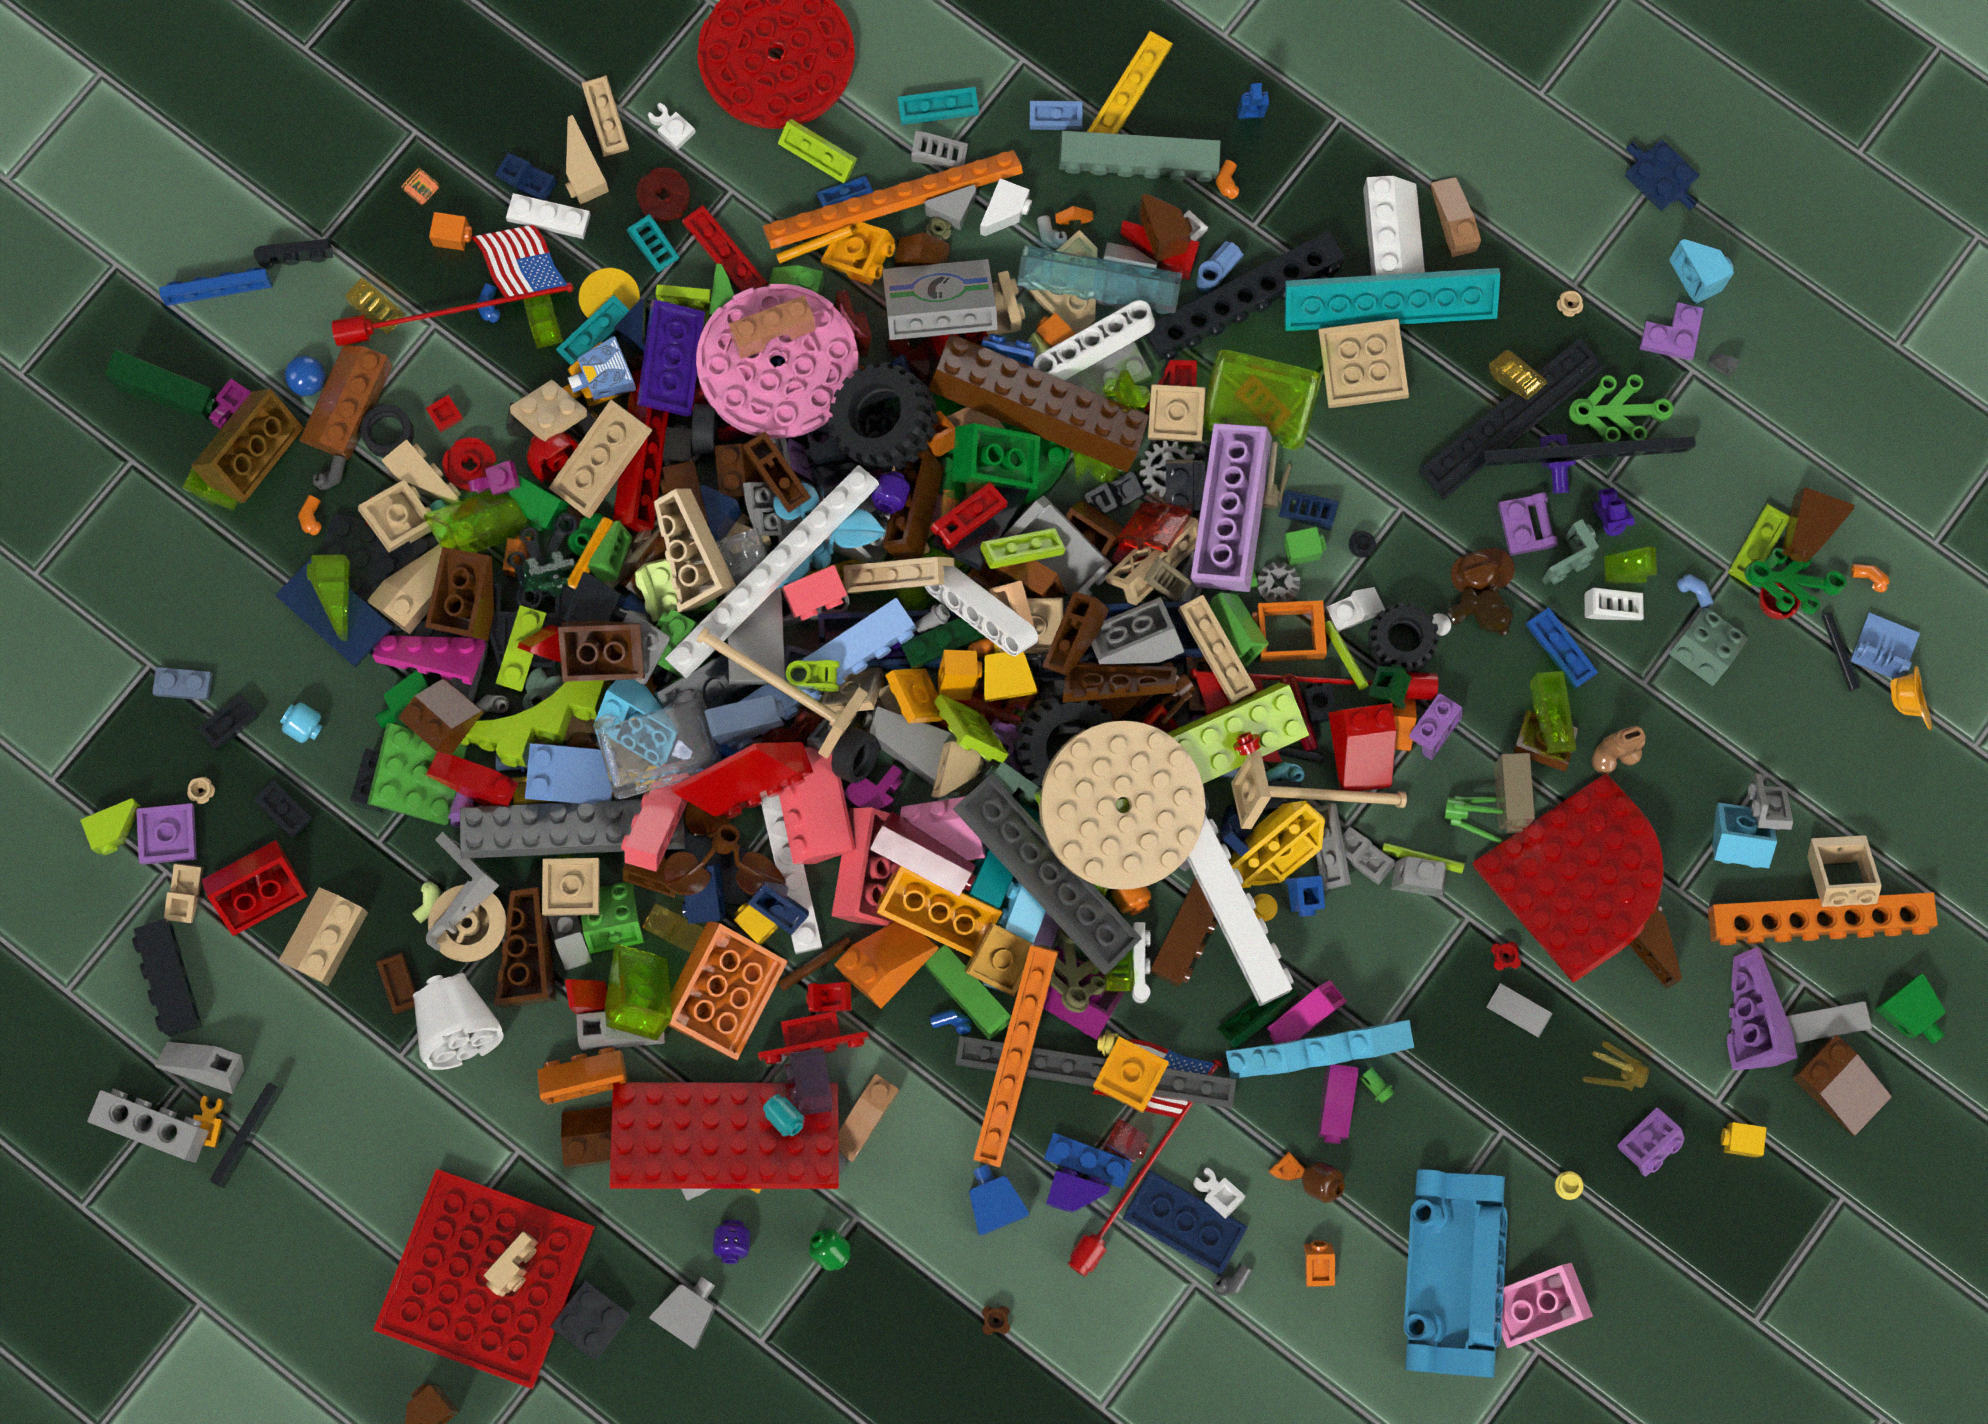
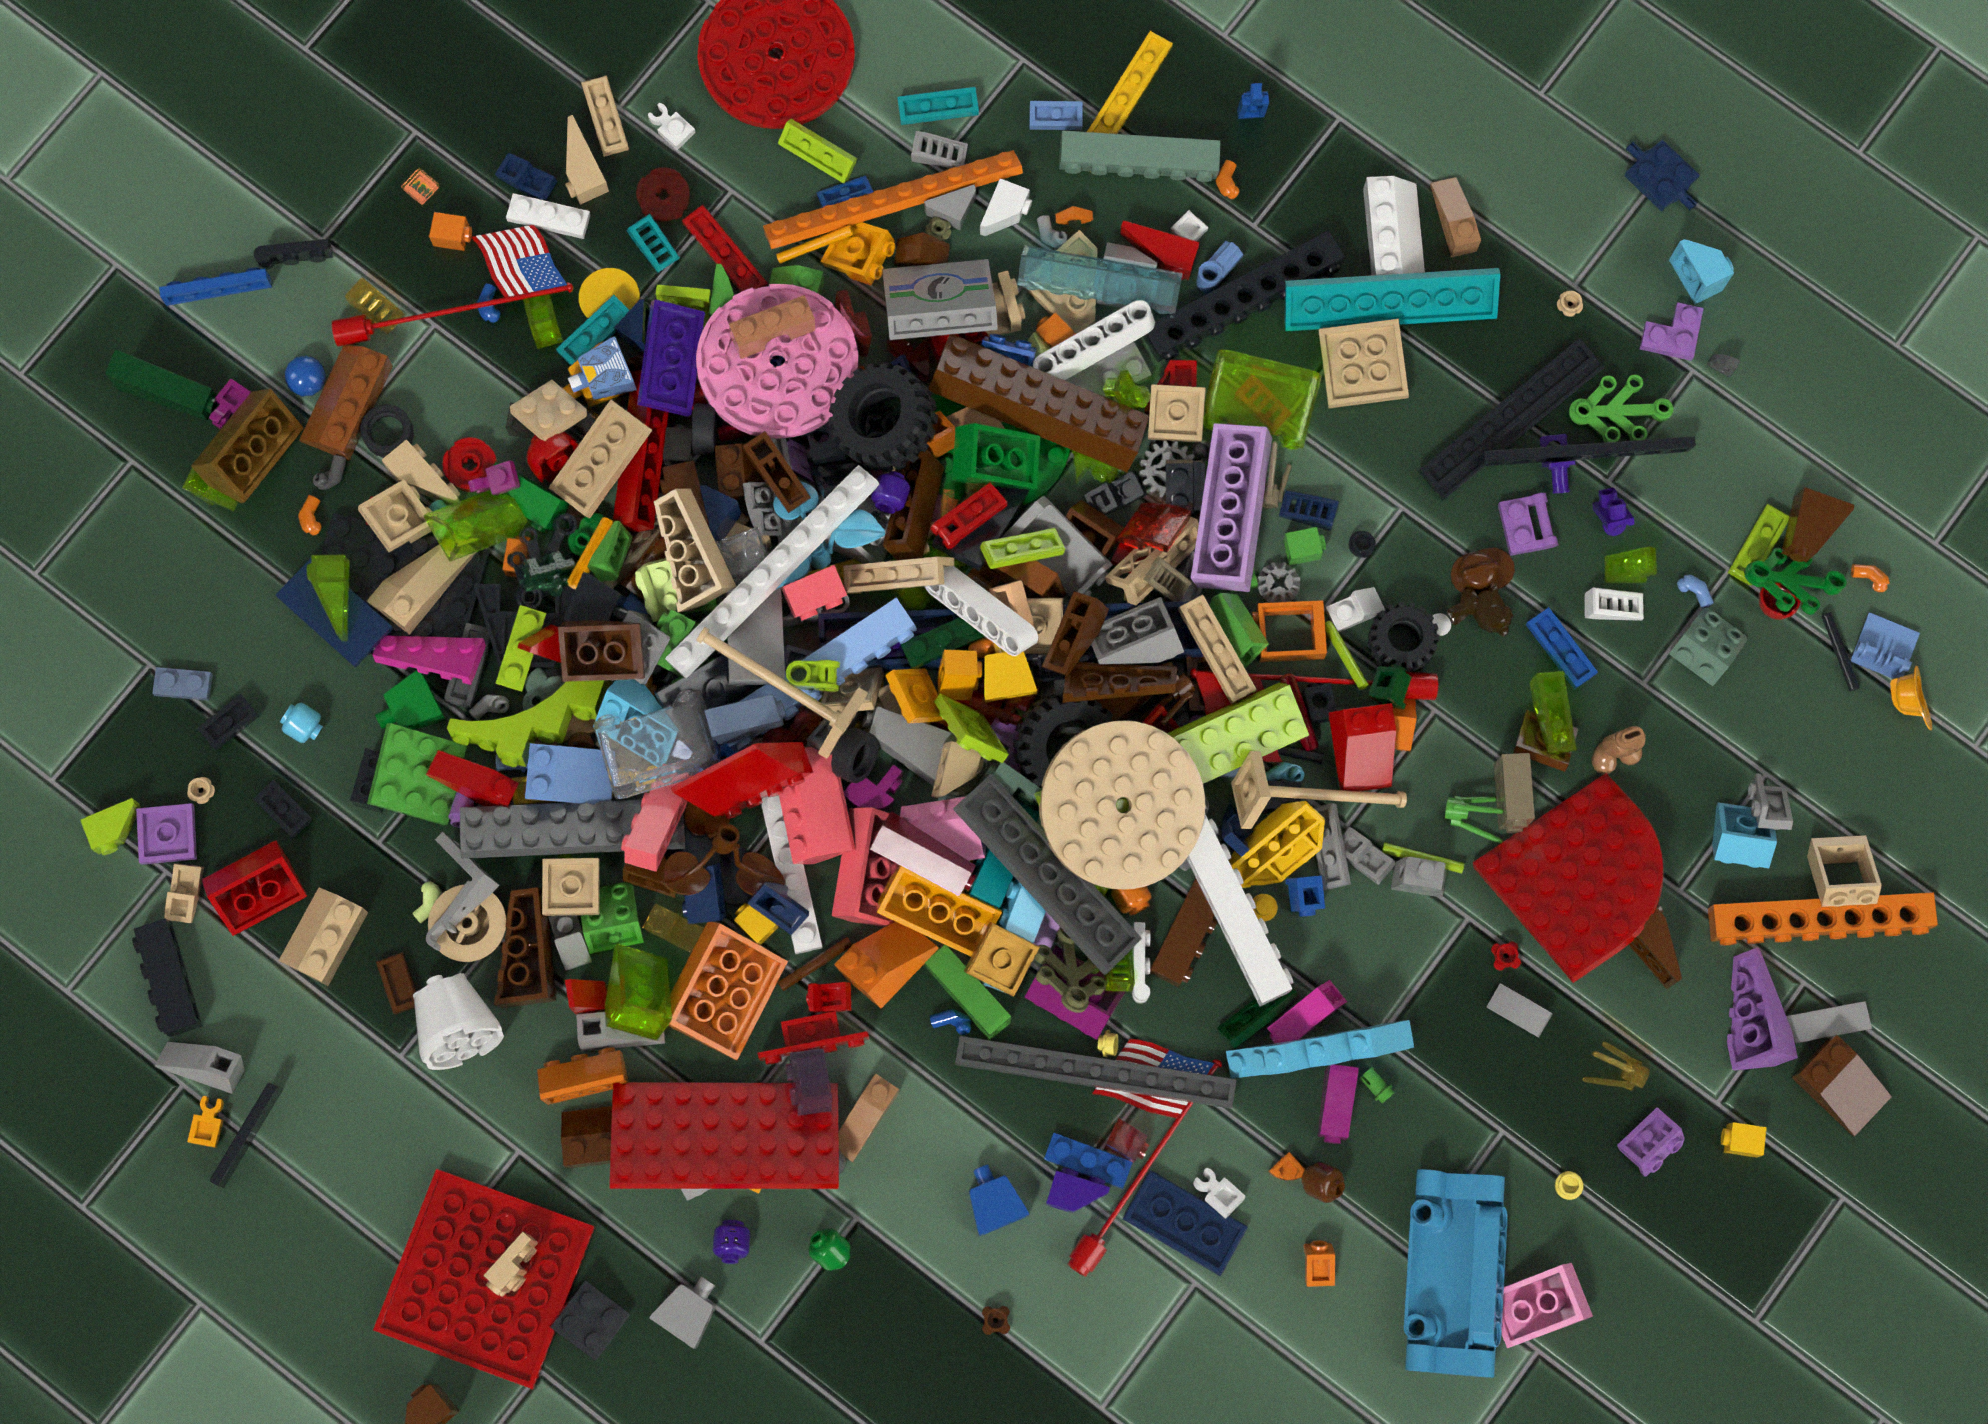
(108, 1115): light grey brick -> none
(441, 716): reddish brown slope -> none
(444, 413): red plate -> none
(462, 595): reddish brown slope -> none
(783, 1115): teal brick -> none
(938, 615): light grey pin -> none
(1015, 1055): orange plate -> none
(1131, 1074): light orange plate -> none
(1164, 227): reddish brown slope -> none
(1234, 1284): dark grey arm -> none
(1247, 743): red plate -> none
(1436, 725): medium lavender bracket -> none
(1510, 363): clear yellow slope -> none
(1583, 544): sand green bracket -> none
(1914, 1010): green torso -> none

